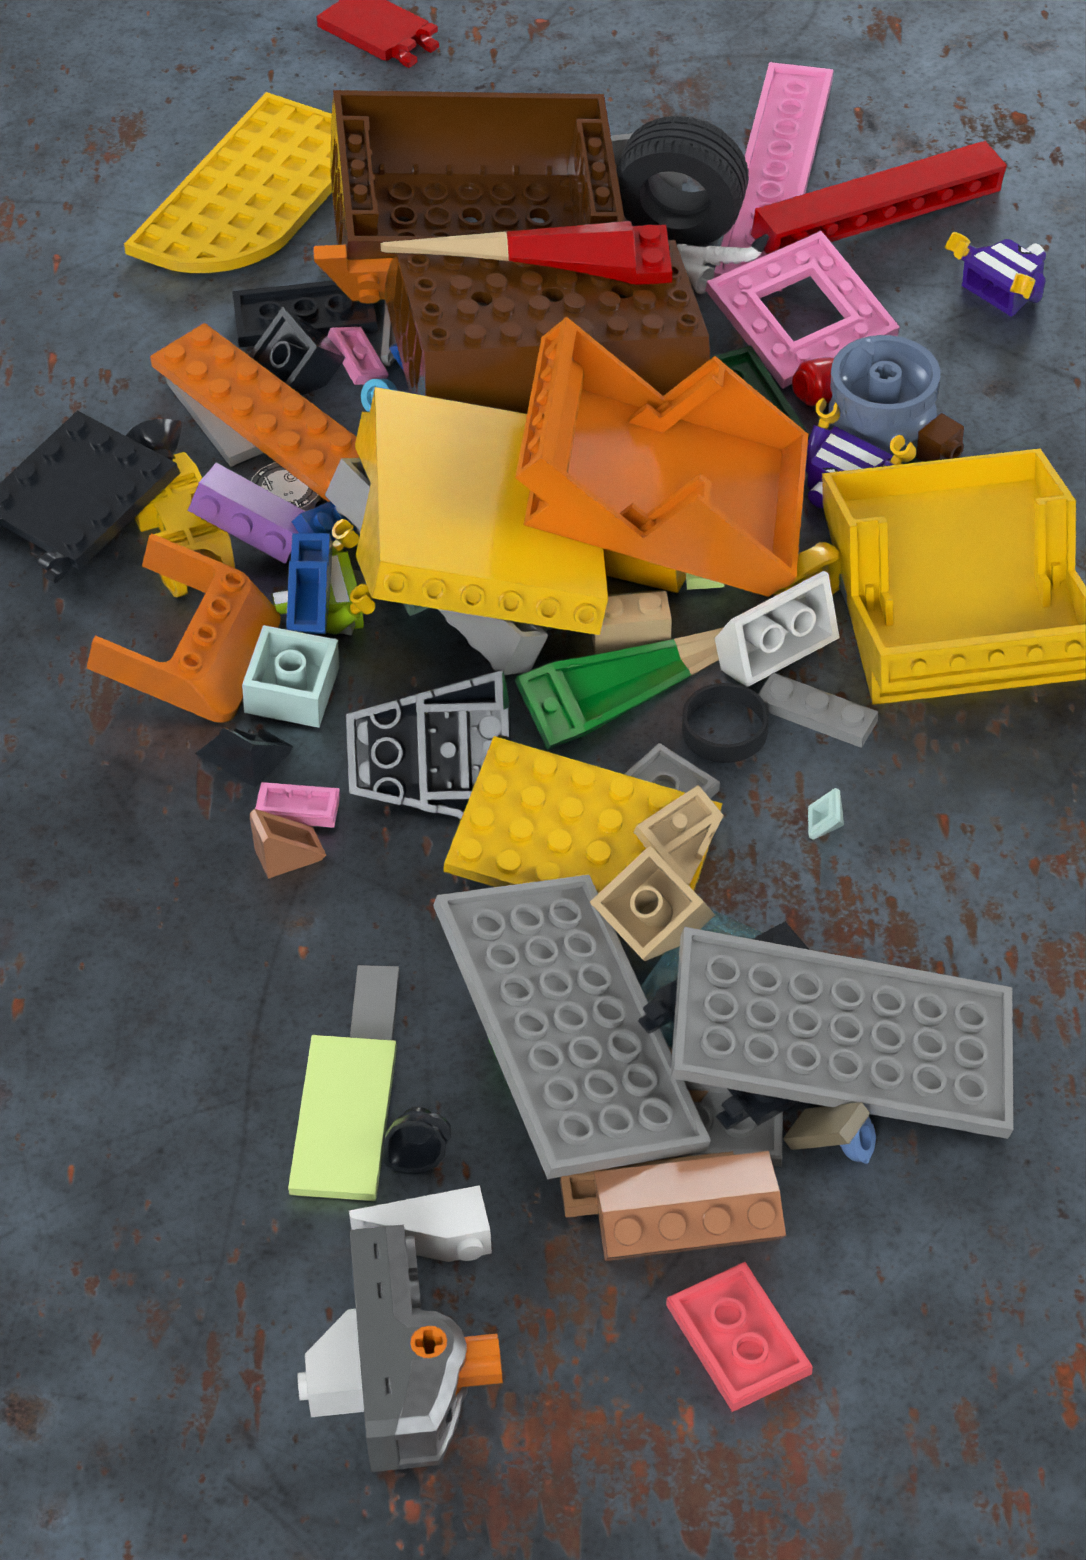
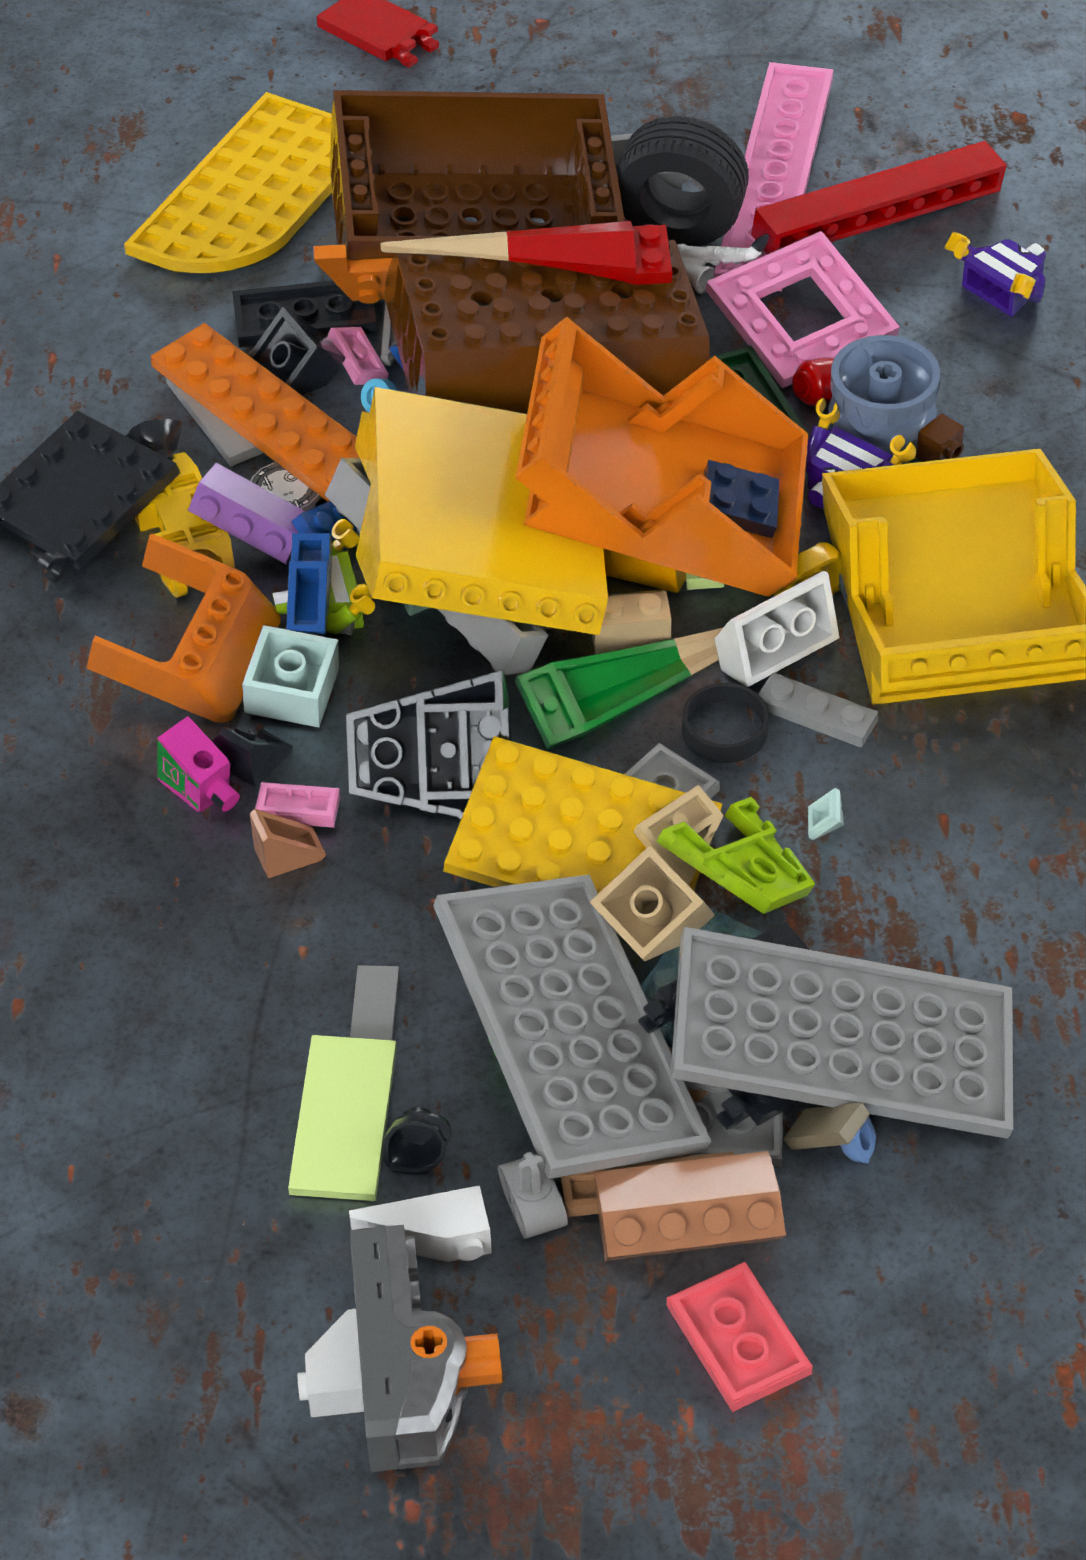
(194, 768): none -> dark pink torso
(532, 1196): none -> light grey beam
(744, 497): none -> dark blue plate
(749, 868): none -> lime wing

